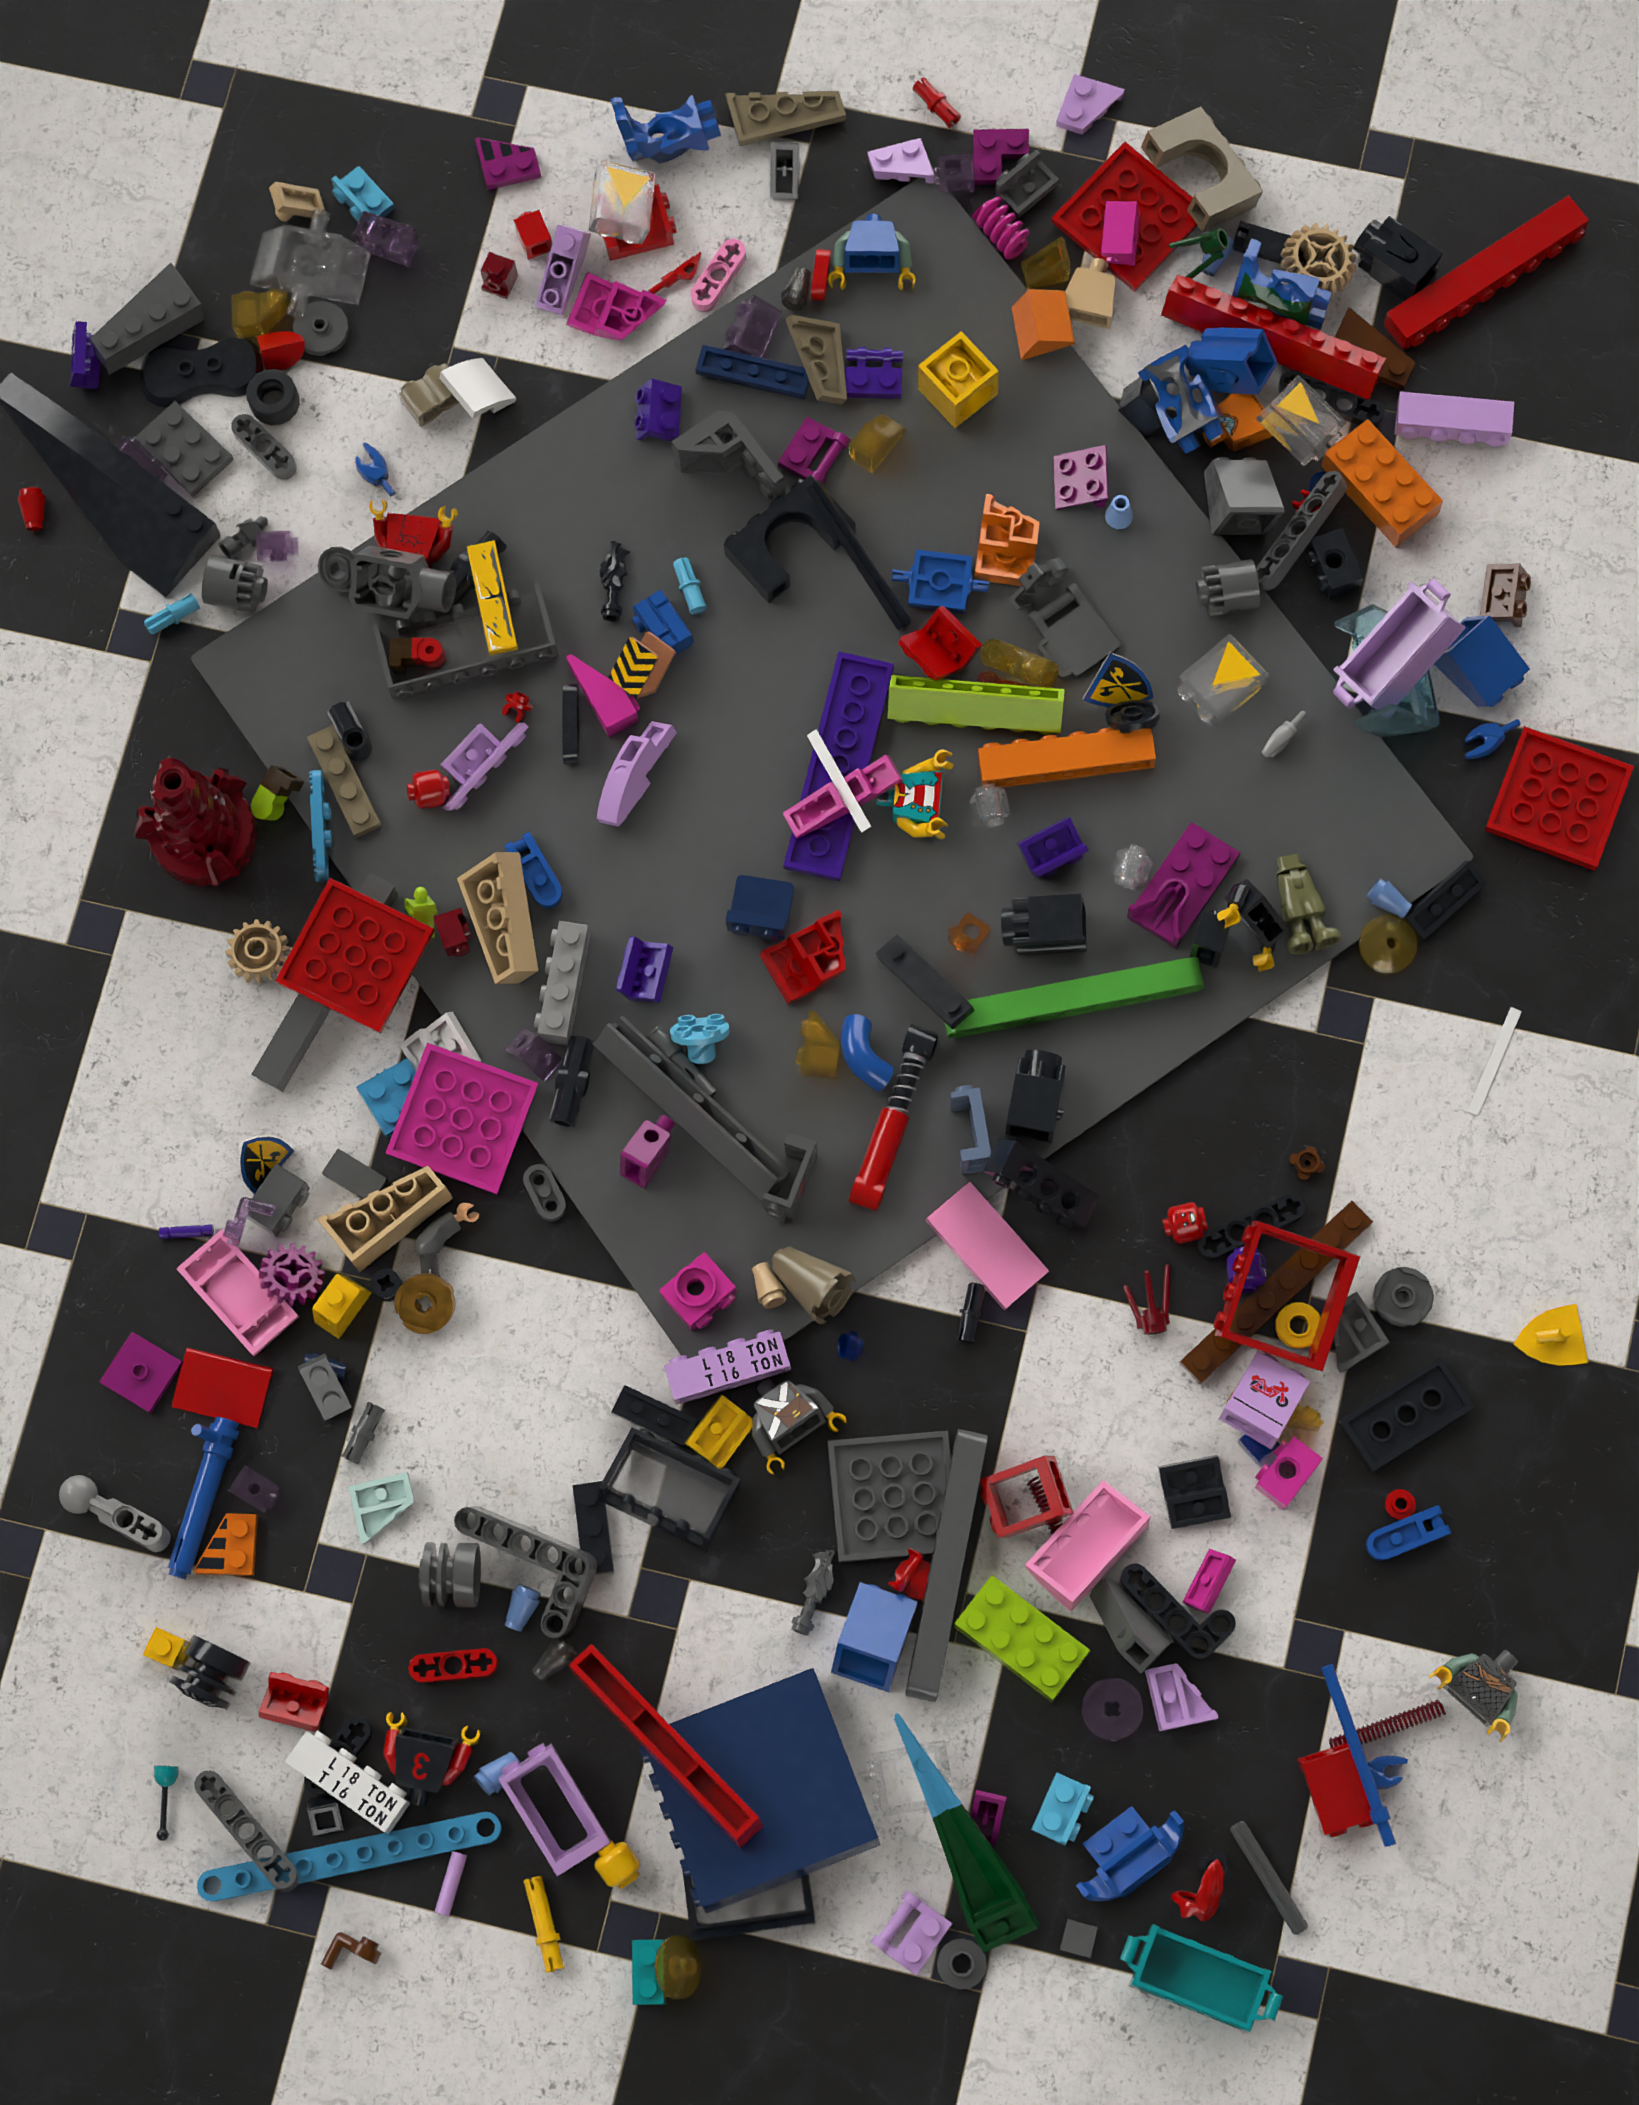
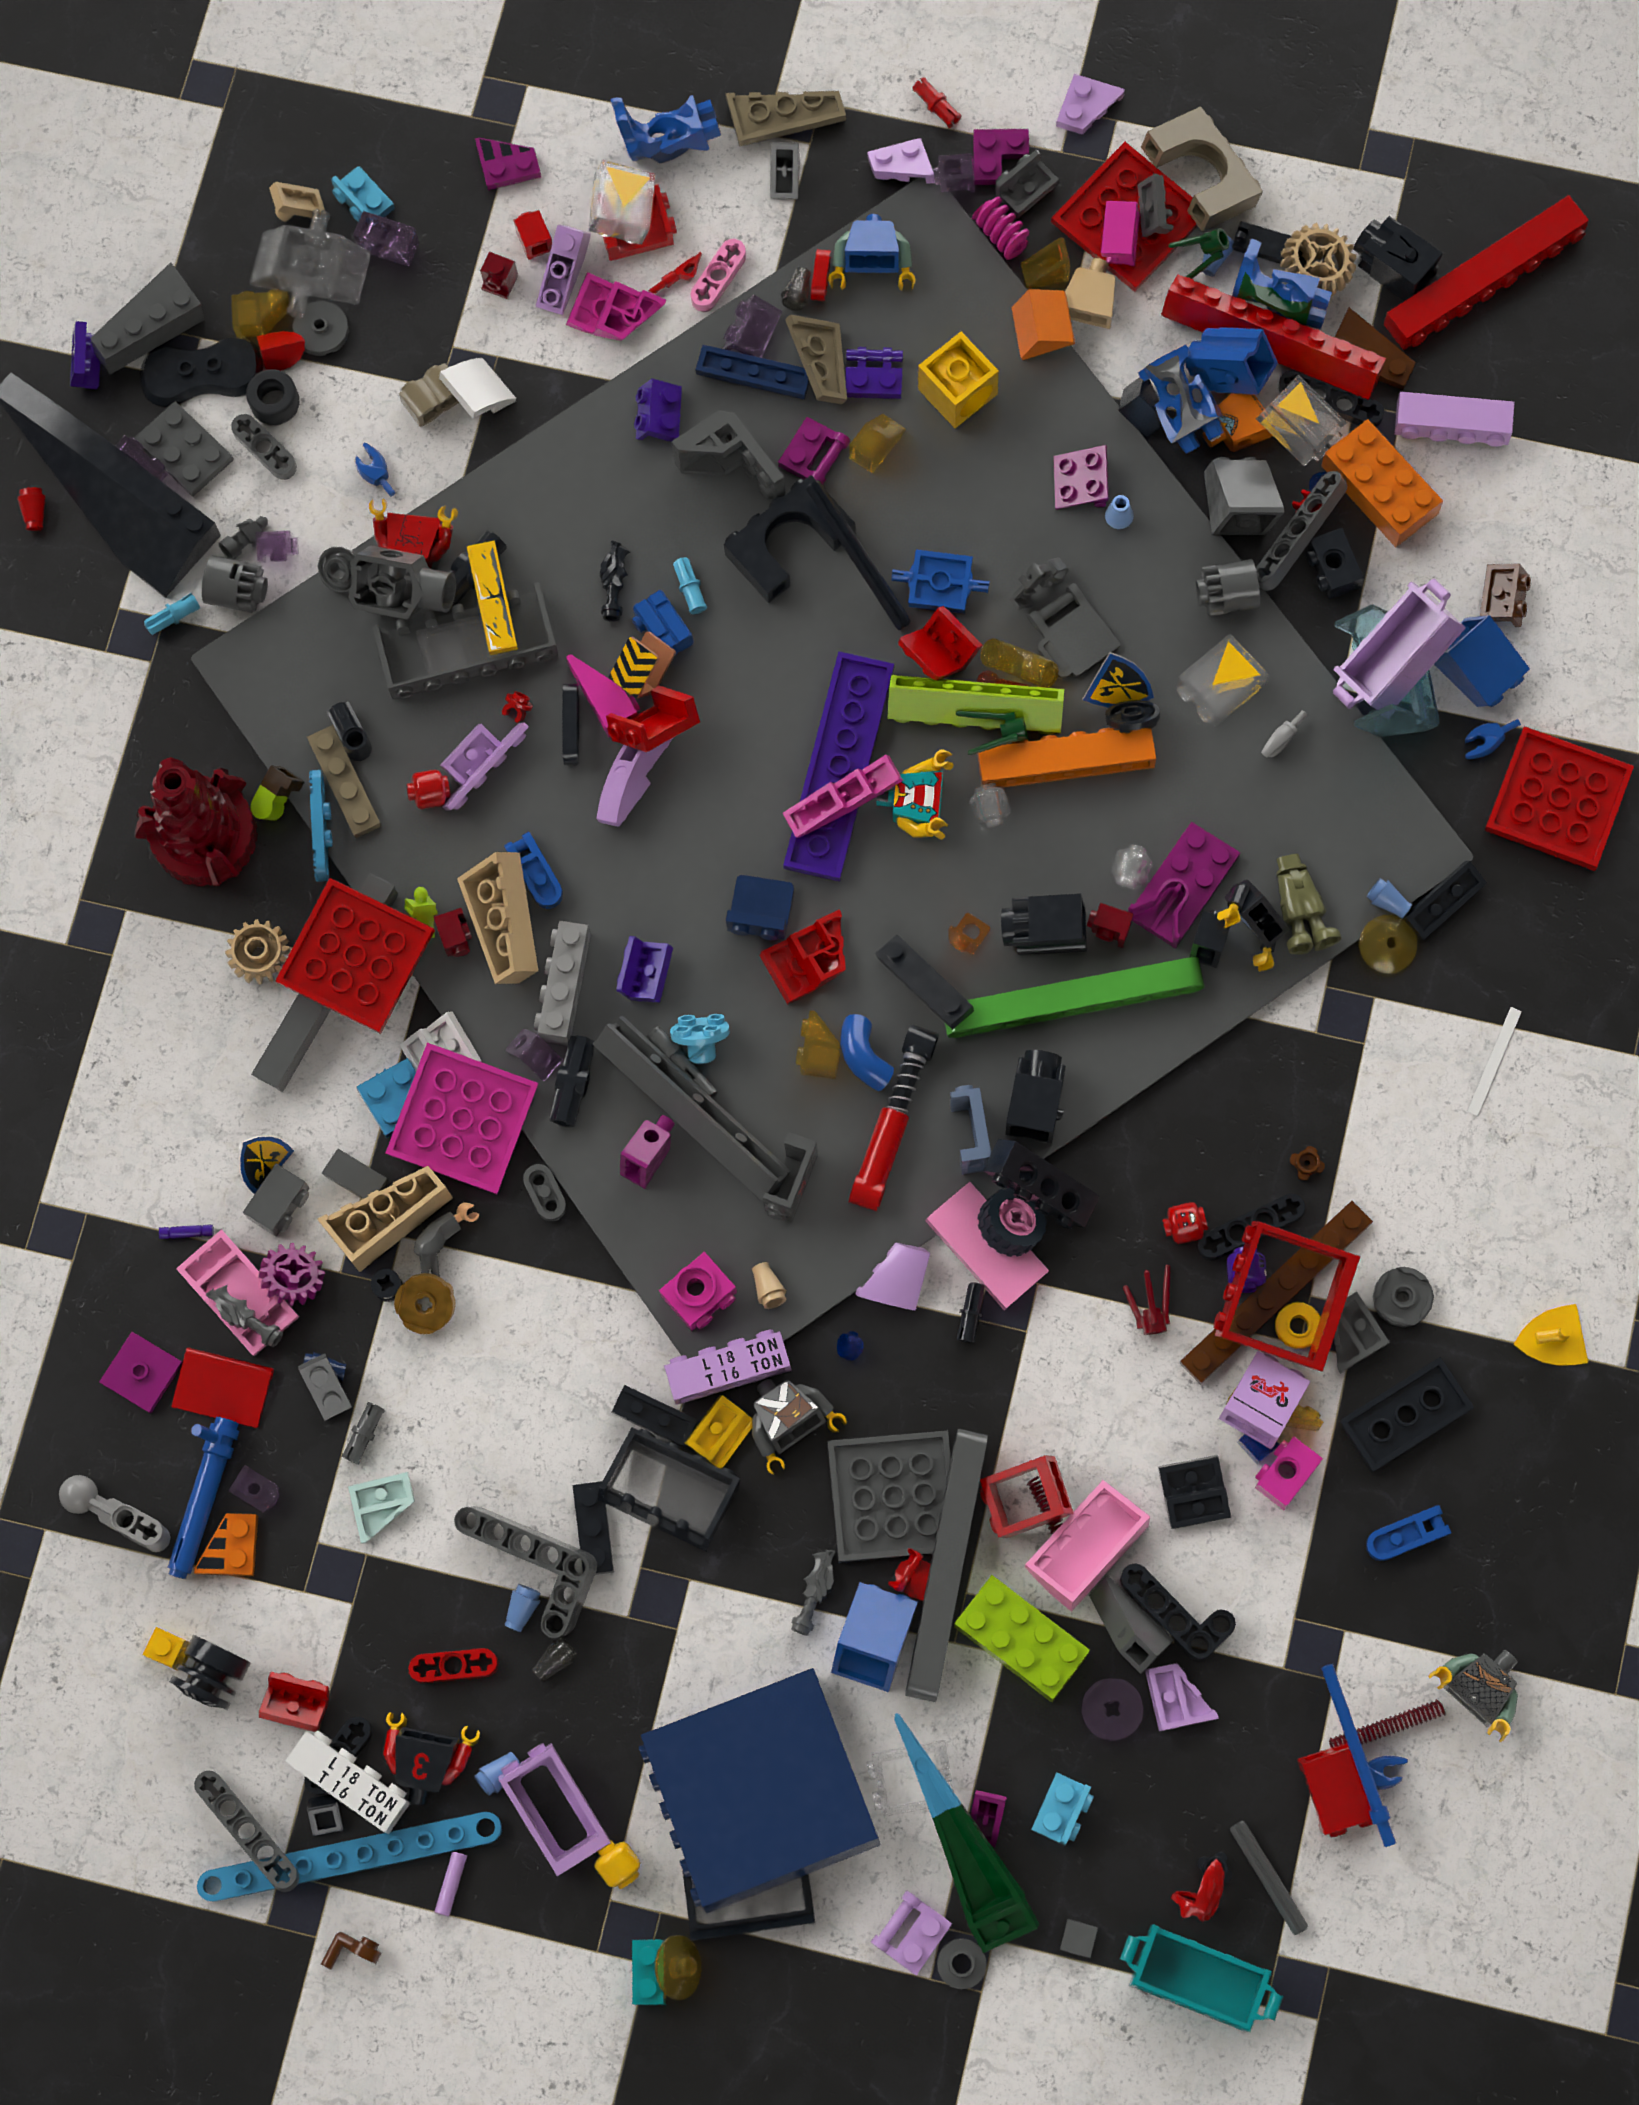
(165, 1777): hinge -> none
(235, 1227): clear purple plate -> none
(237, 1313): none -> dark grey piece
(339, 1304): yellow torso -> none
(415, 652): leg -> none
(450, 1574): dark grey wheel -> none
(544, 1925): yellow pin -> none
(666, 1746): red brick -> none
(669, 717): none -> red panel
(813, 1282): dark tan cone -> none
(838, 781): white sticker -> none
(897, 1278): none -> lavender slope
(1000, 1231): none -> black wheel
(1005, 544): orange slope -> none
(1012, 731): none -> dark green plant
(1052, 848): dark purple bracket -> none
(1110, 923): none -> dark red brick
(1129, 1854): blue plate -> none
(1152, 206): none -> dark grey plate
(1209, 1581): dark pink plate -> none
(1391, 1508): red plate -> none

